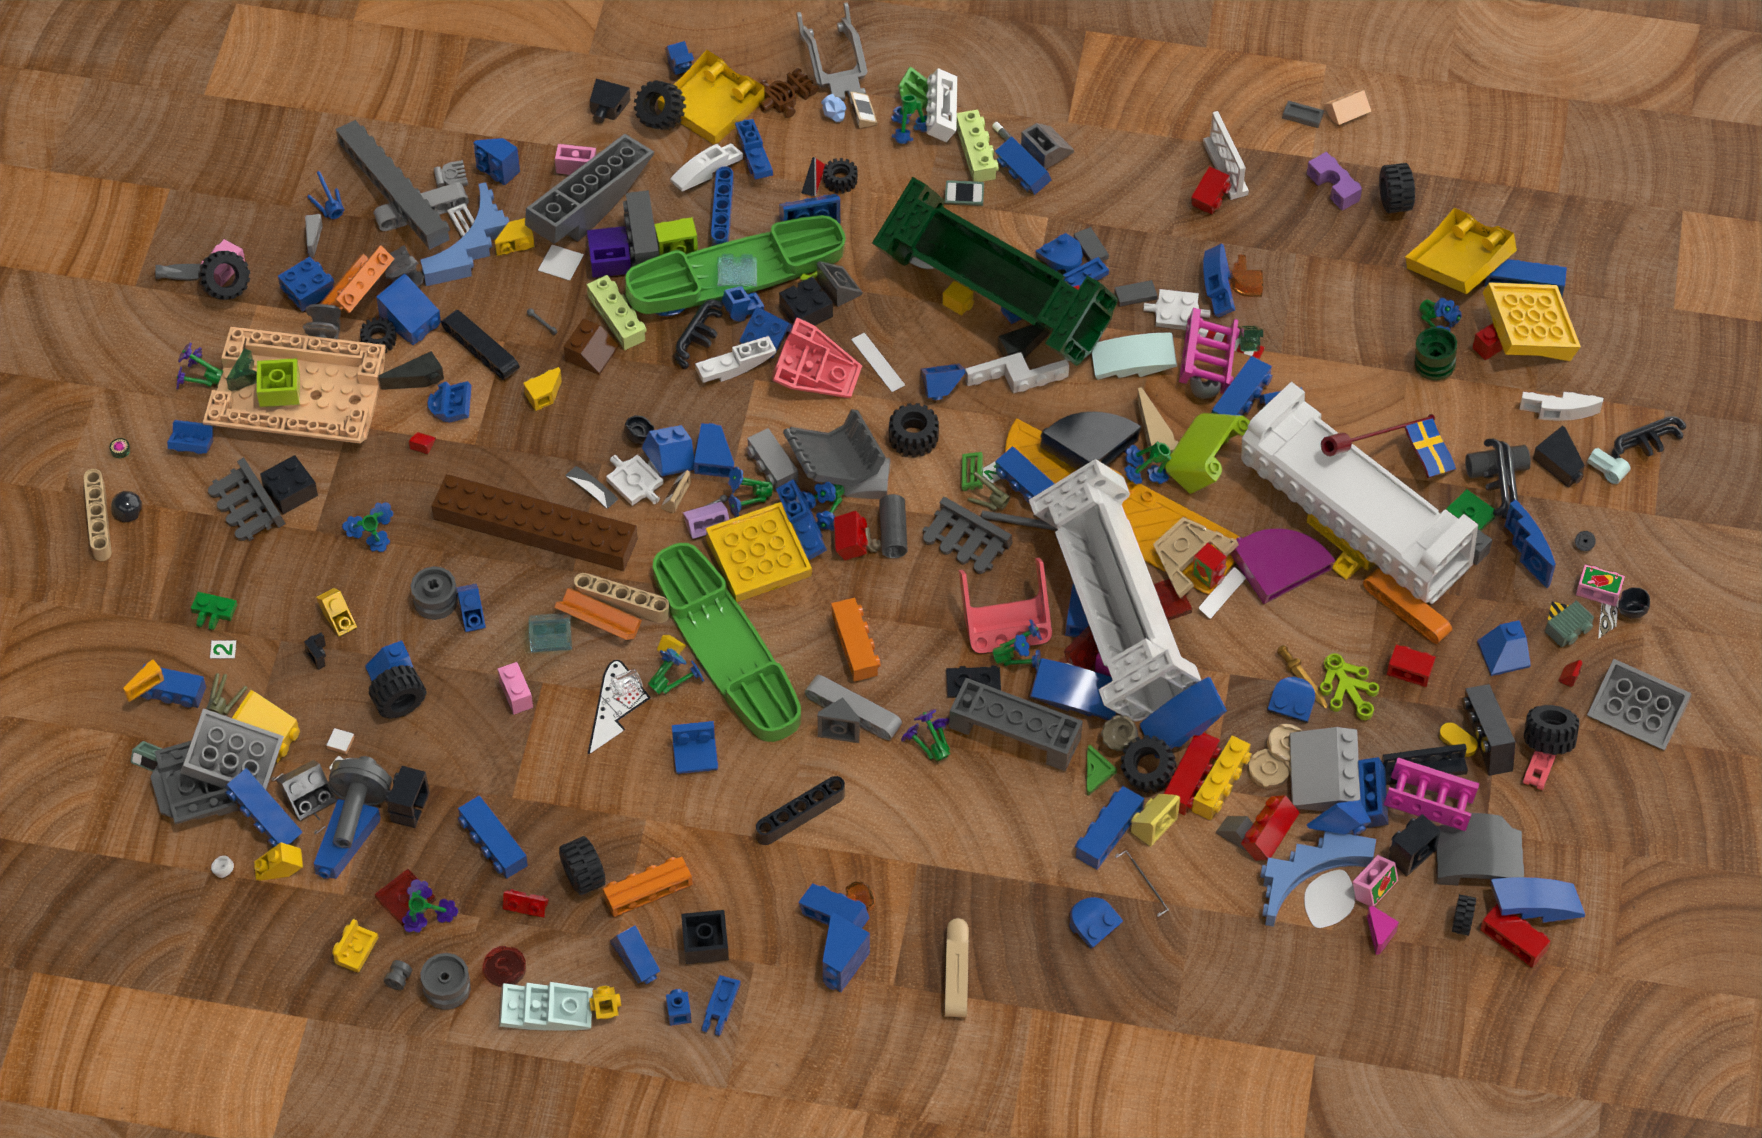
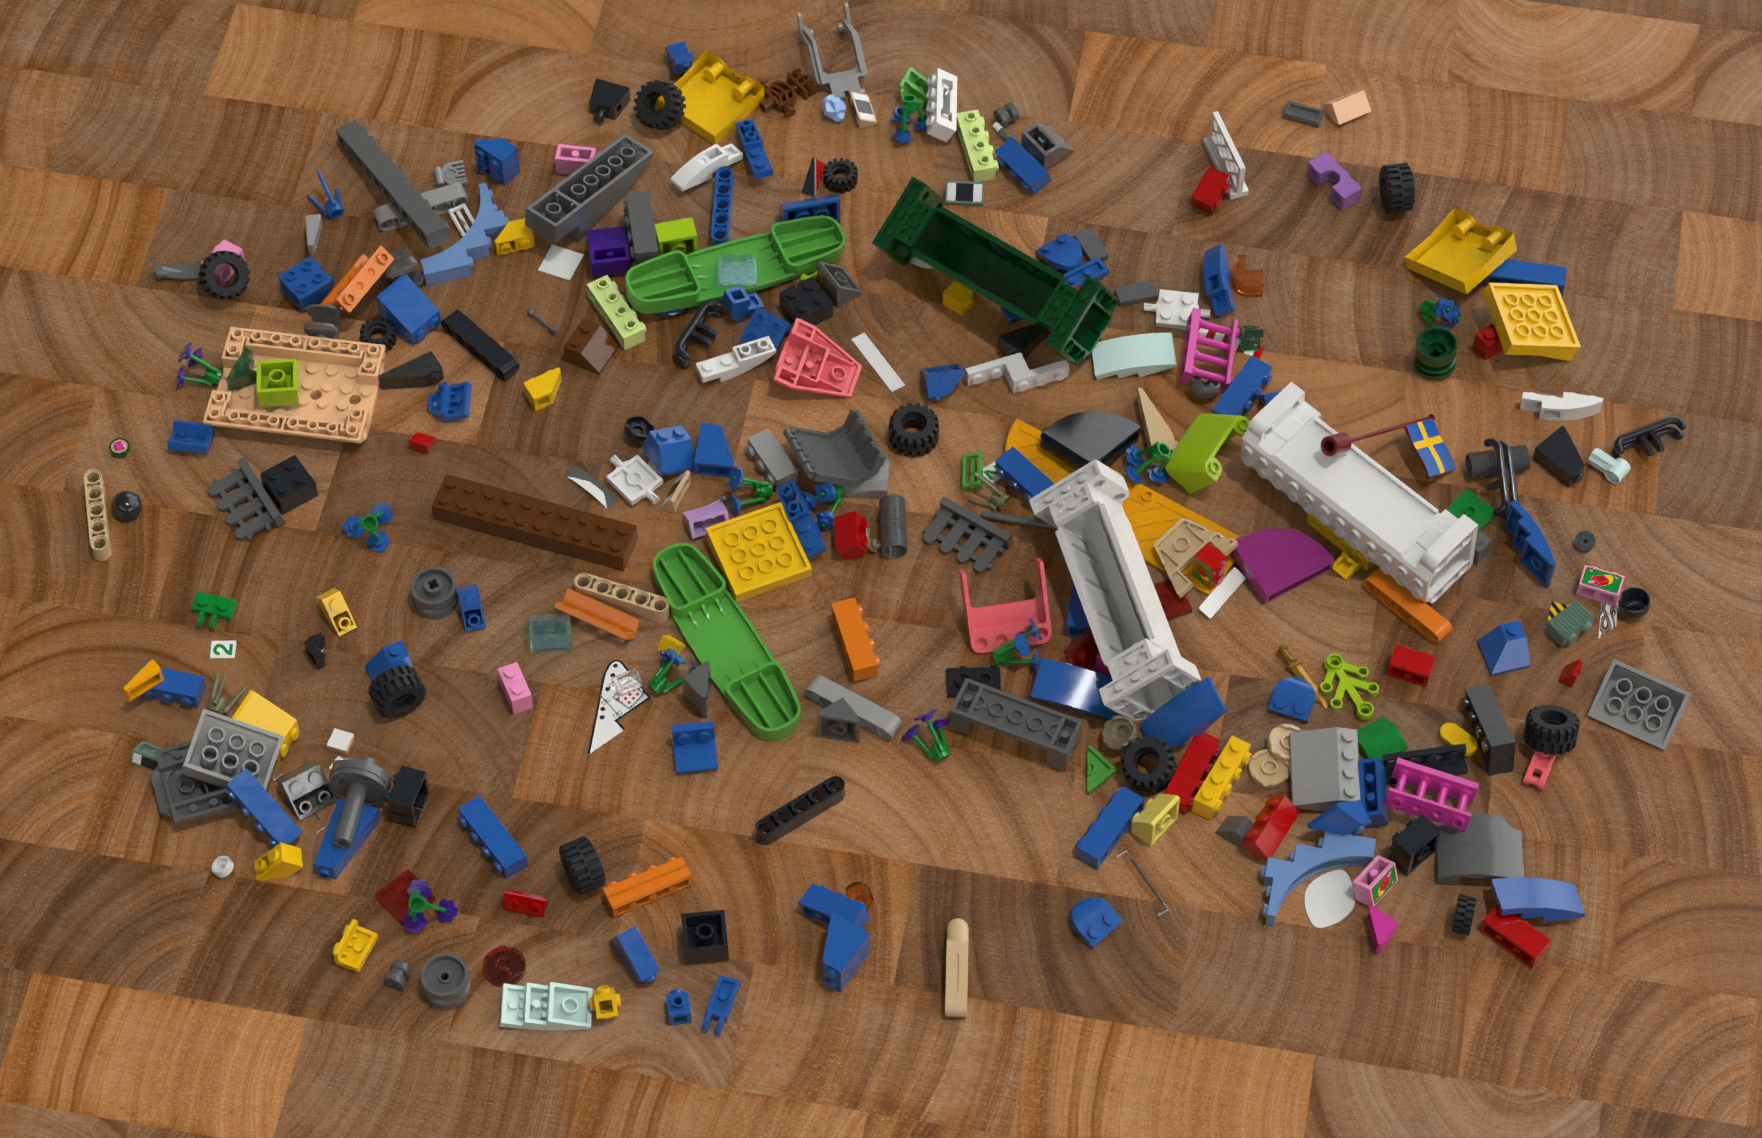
(697, 688): none -> dark grey slope
(1006, 114): none -> dark grey wheel
(1379, 739): none -> green slope

